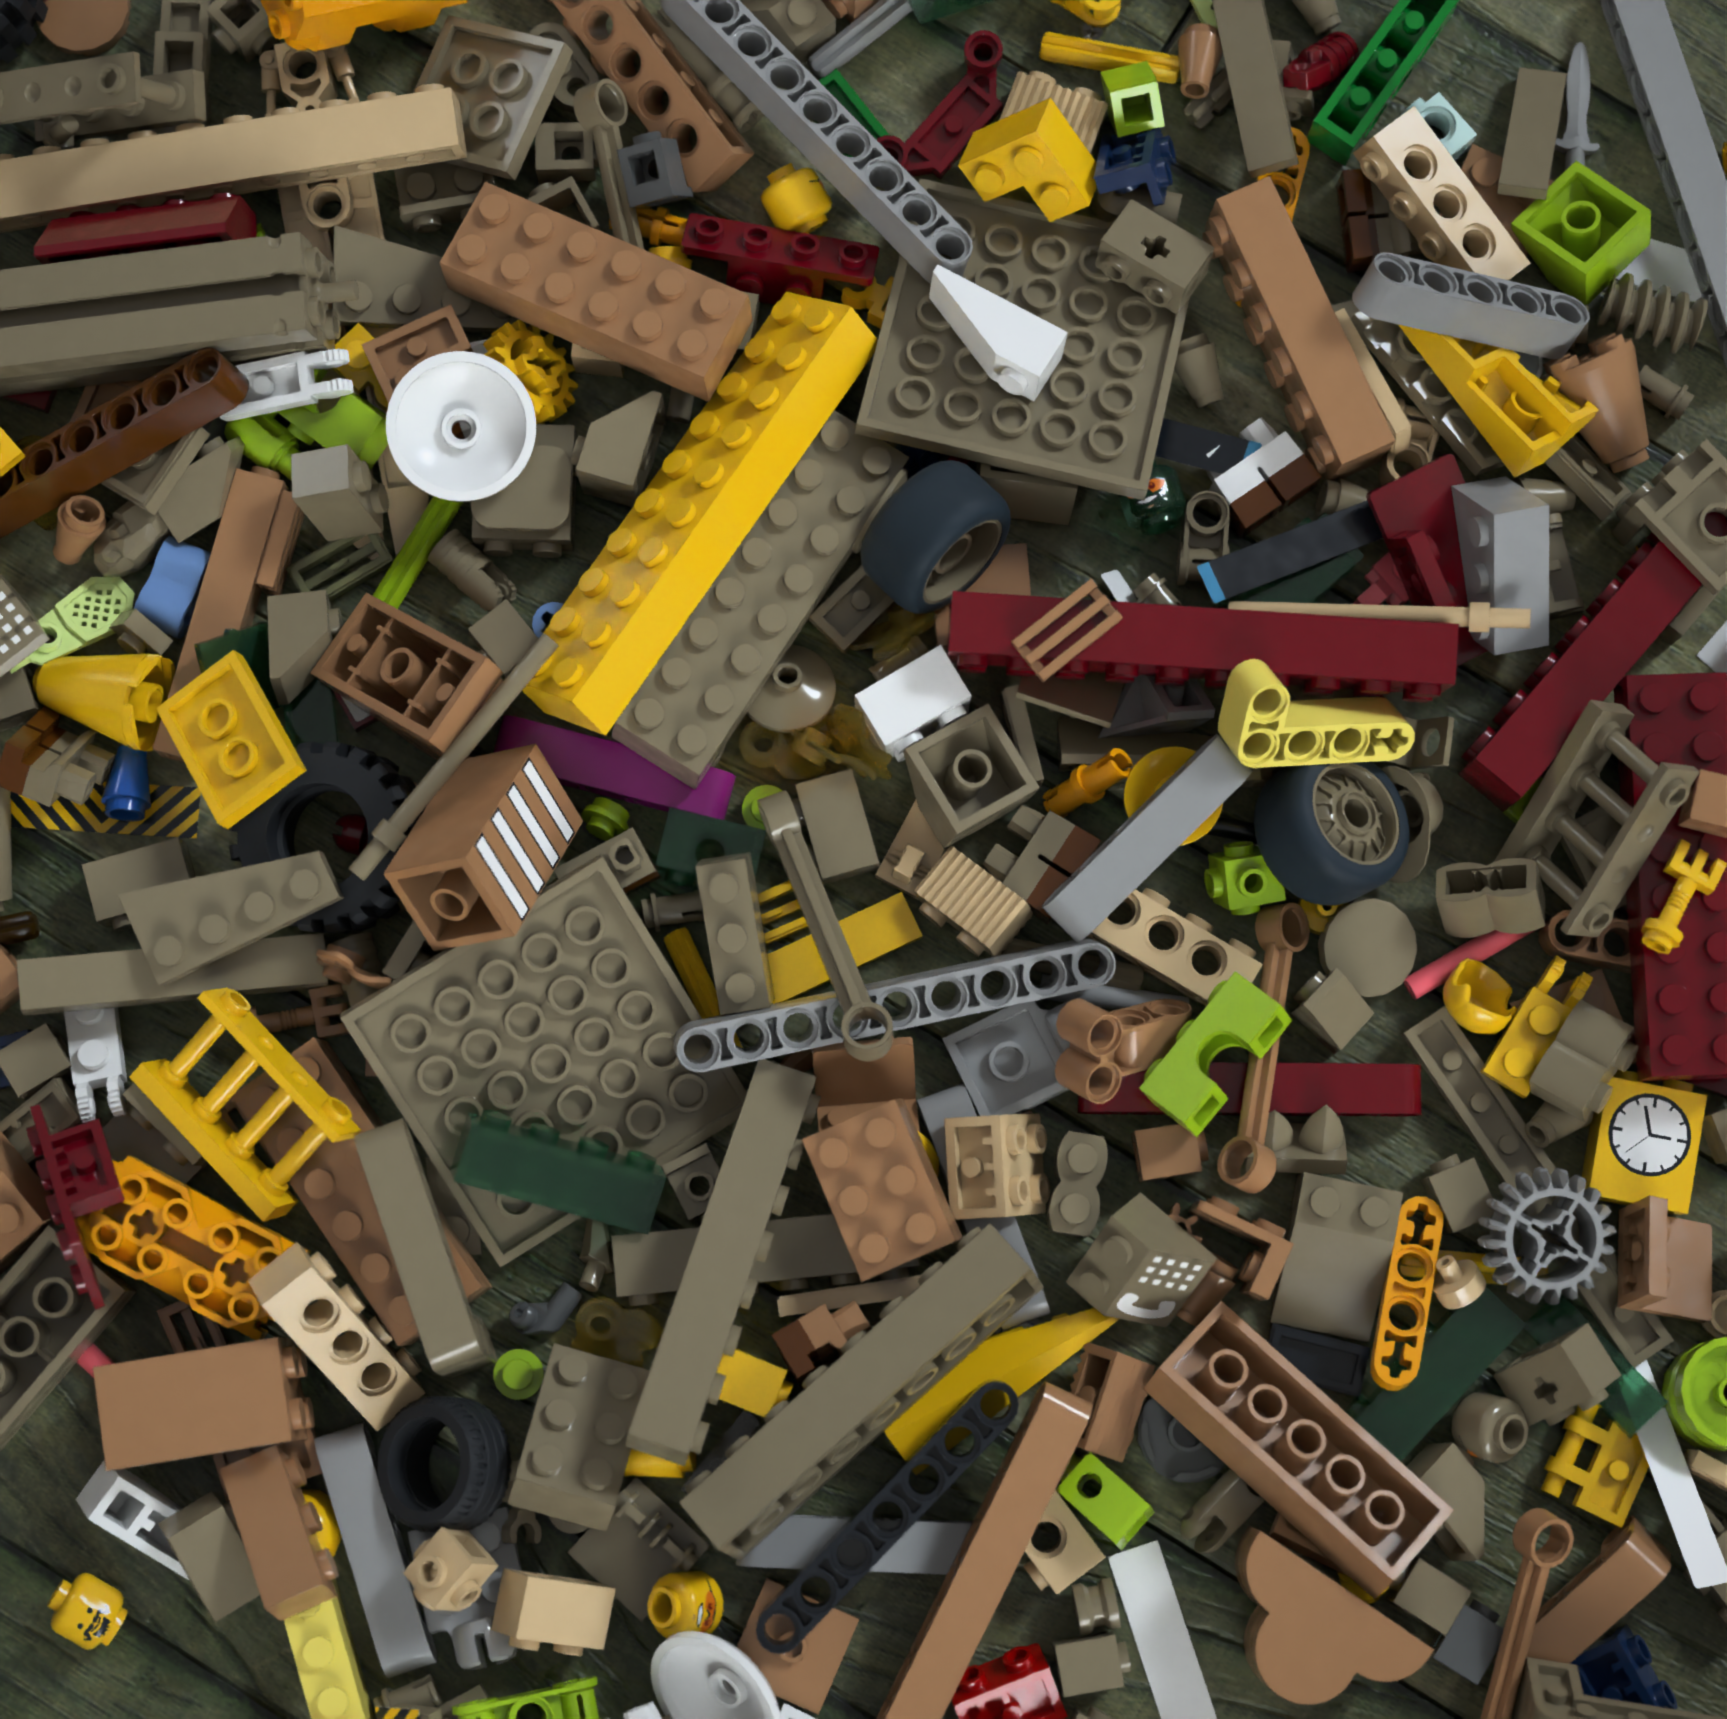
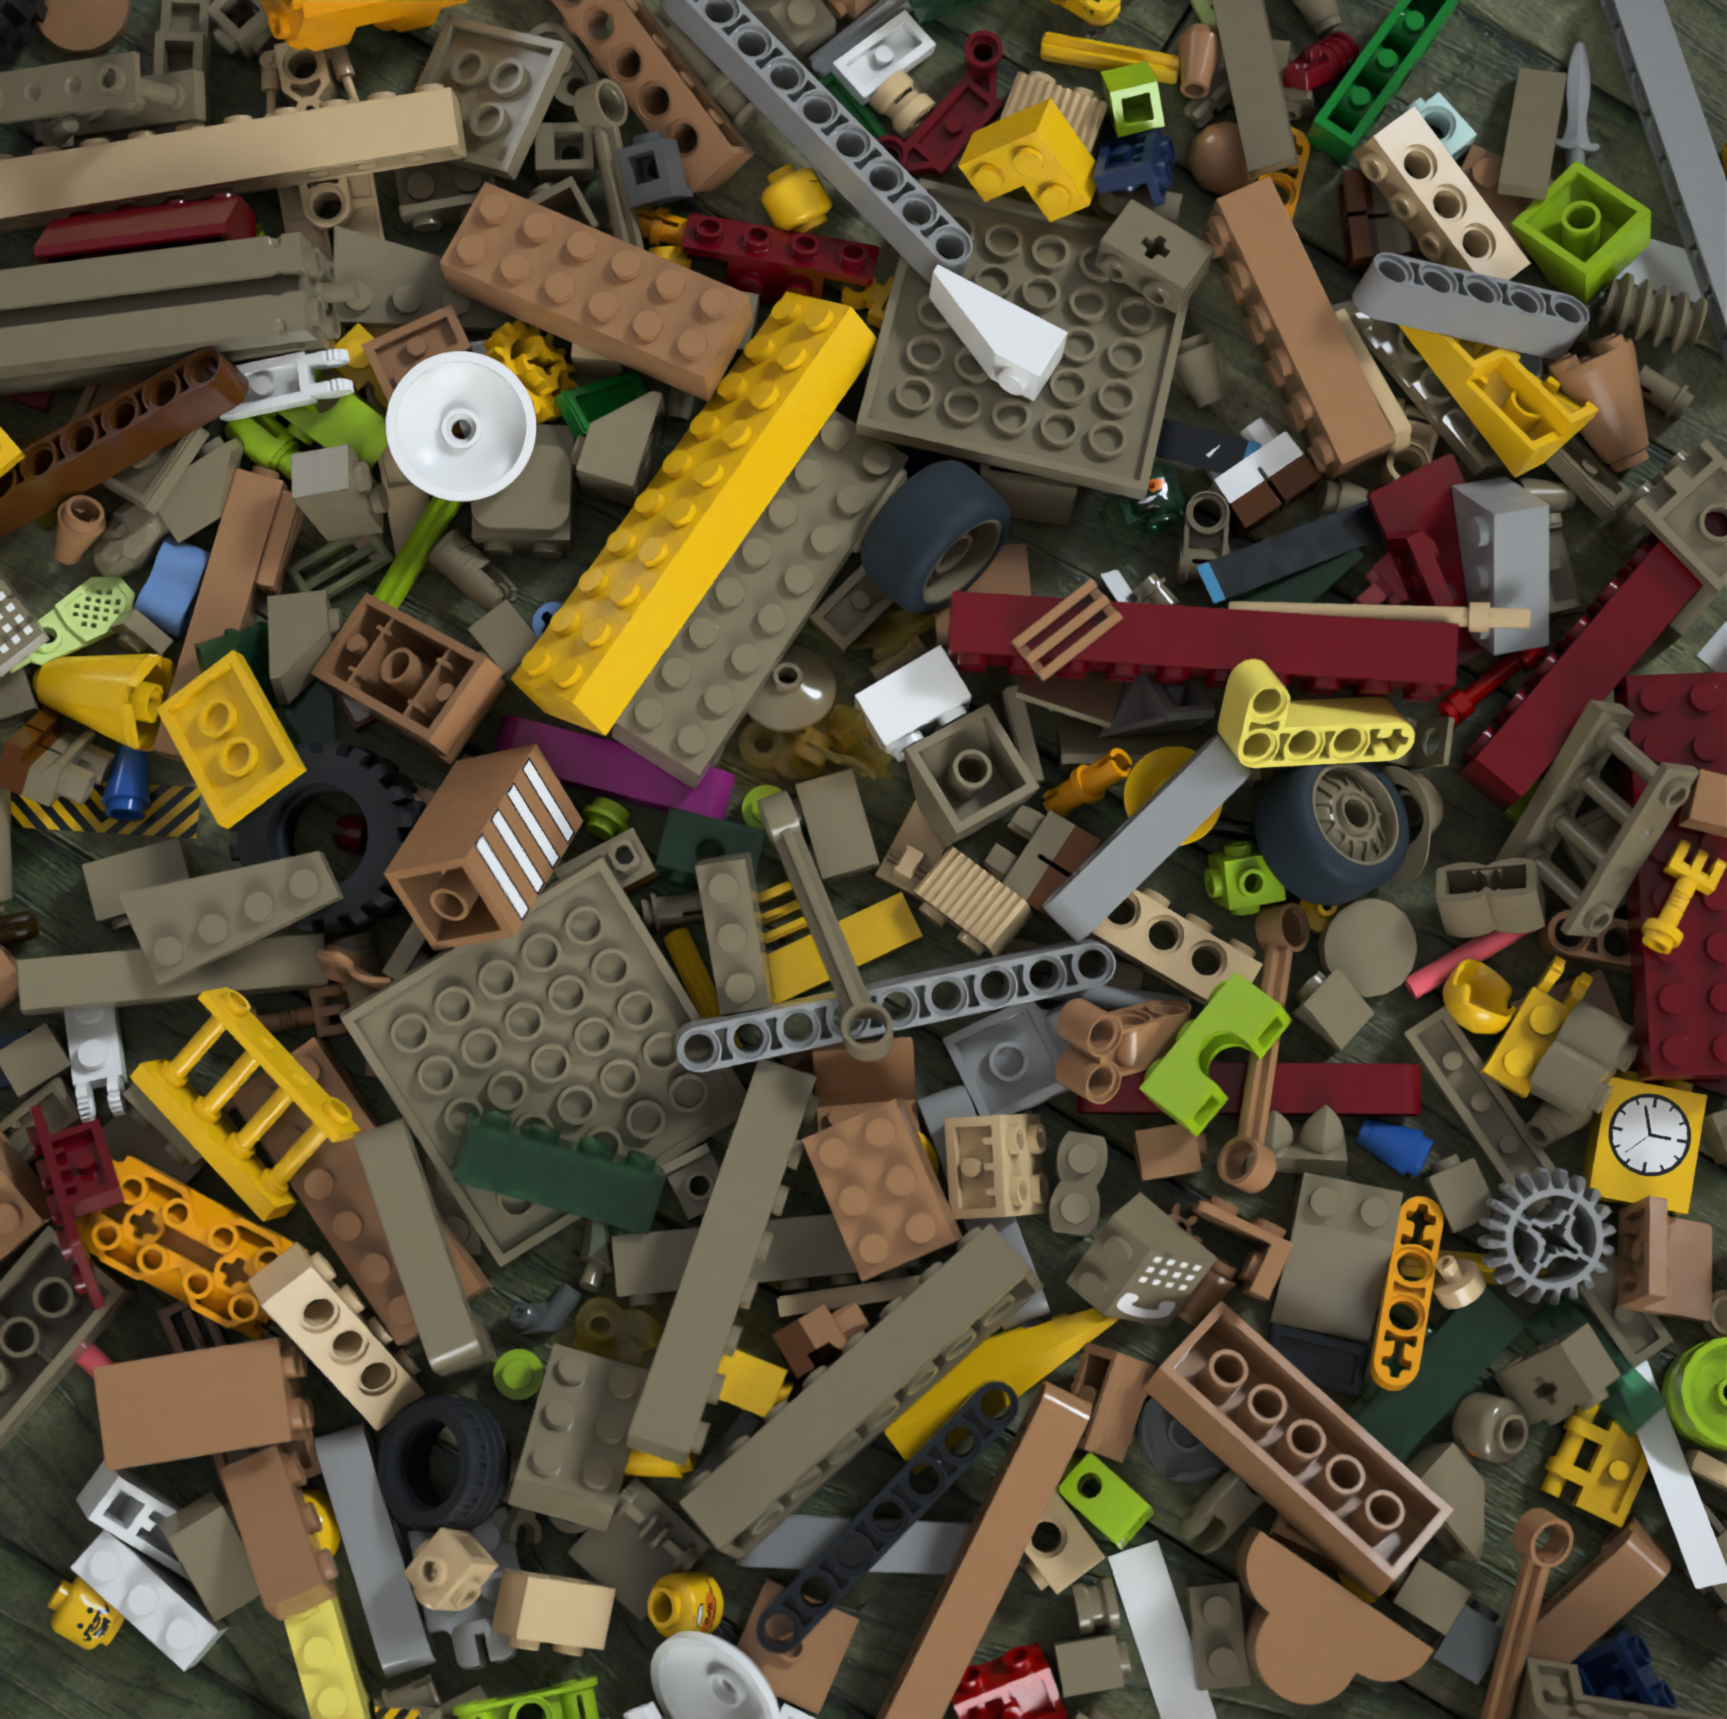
(150, 1599): none -> white brick
(390, 834): dark tan bar -> none
(597, 399): none -> green tile
(891, 48): none -> white plate
(902, 103): none -> tan wheel
(1217, 1635): none -> dark tan plate
(1218, 159): none -> medium nougat hair
(1395, 1145): none -> blue cone
(1461, 703): none -> red bar

